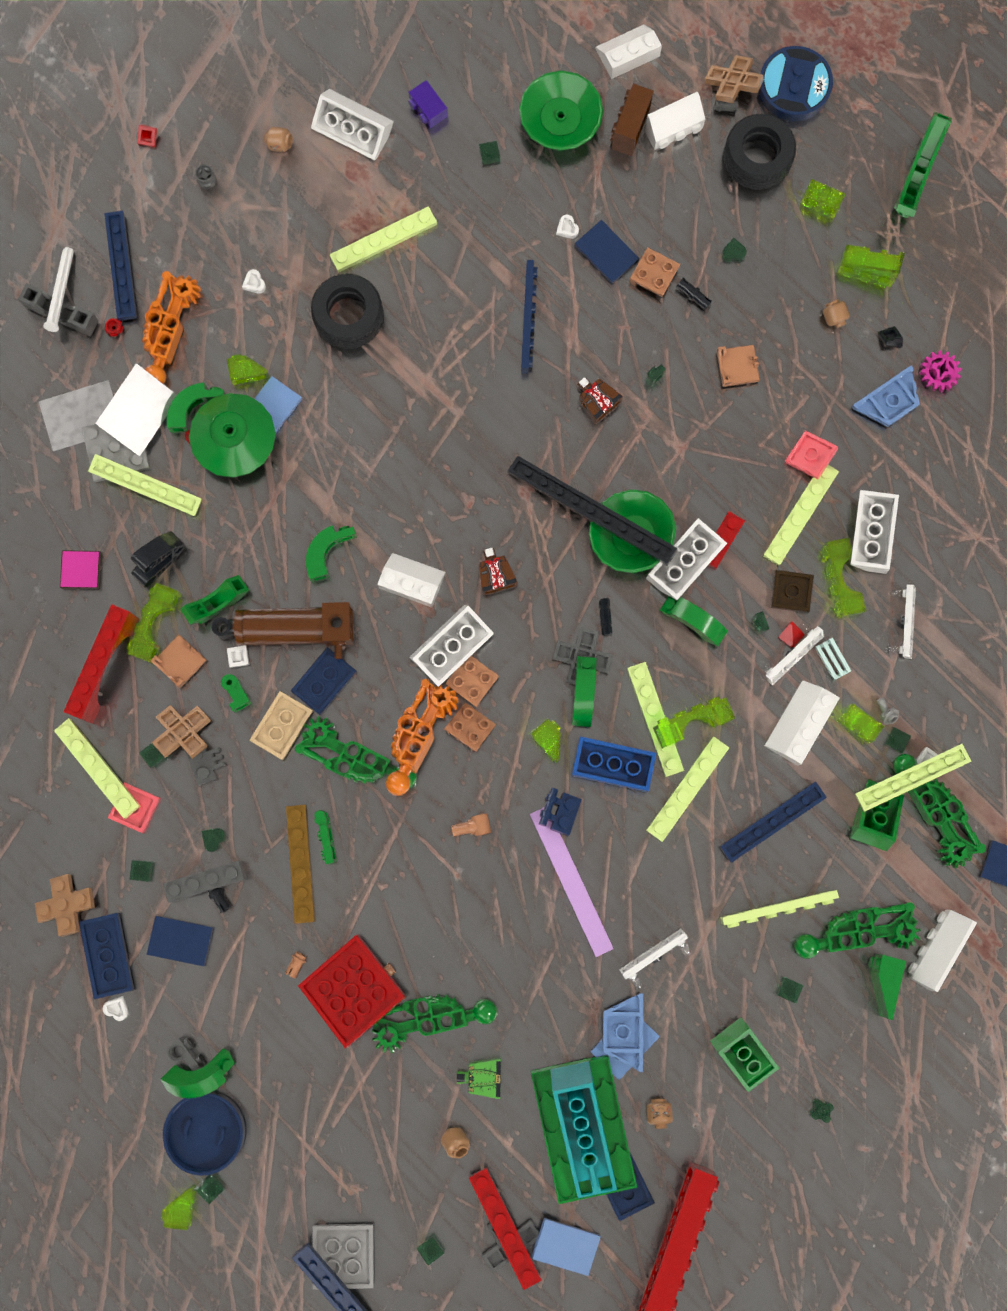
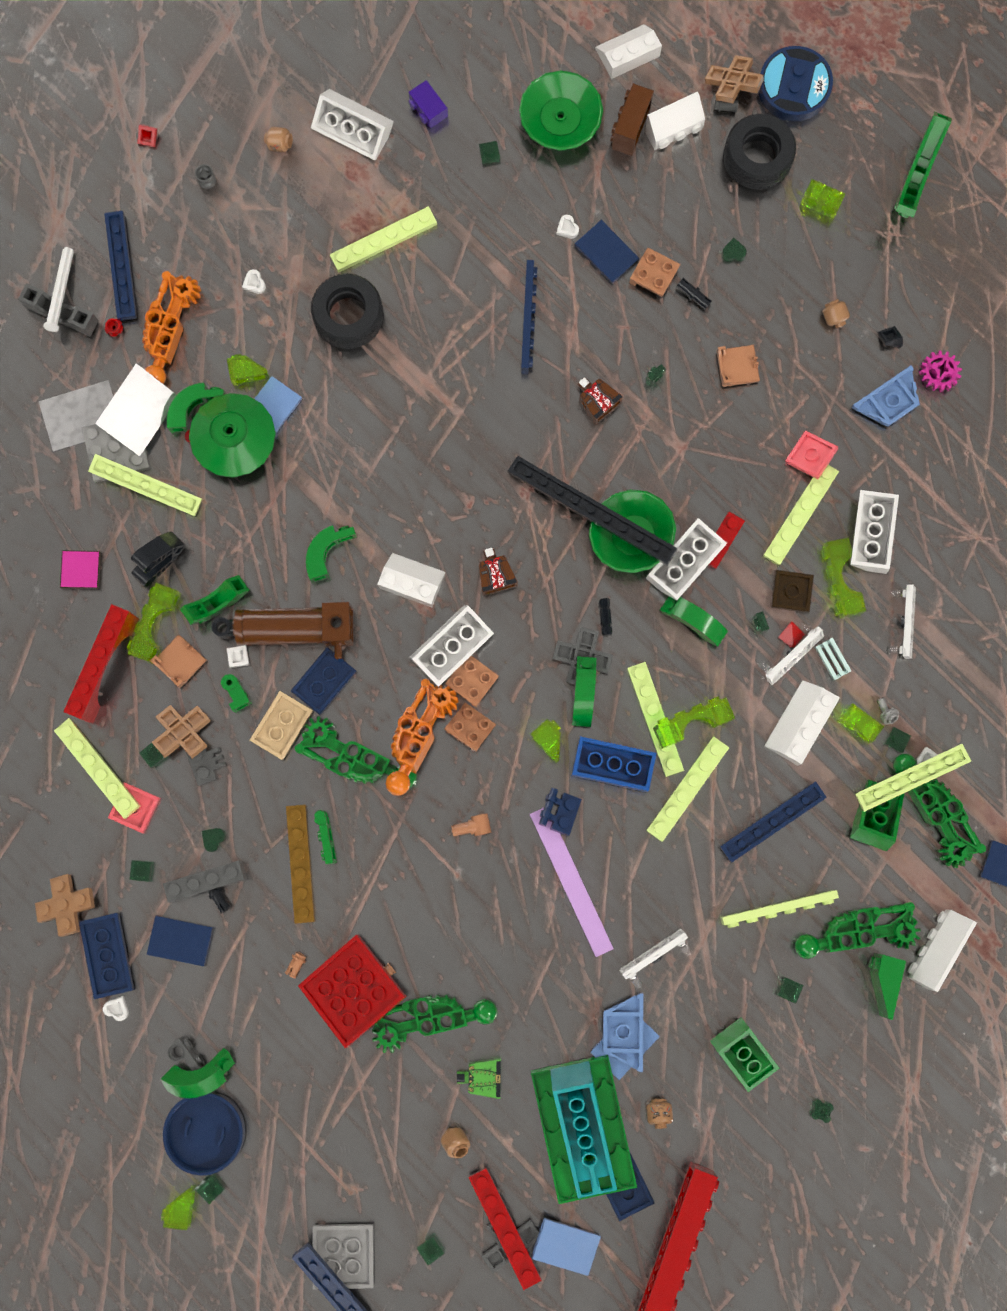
(870, 266): clear neon green wedge -> none

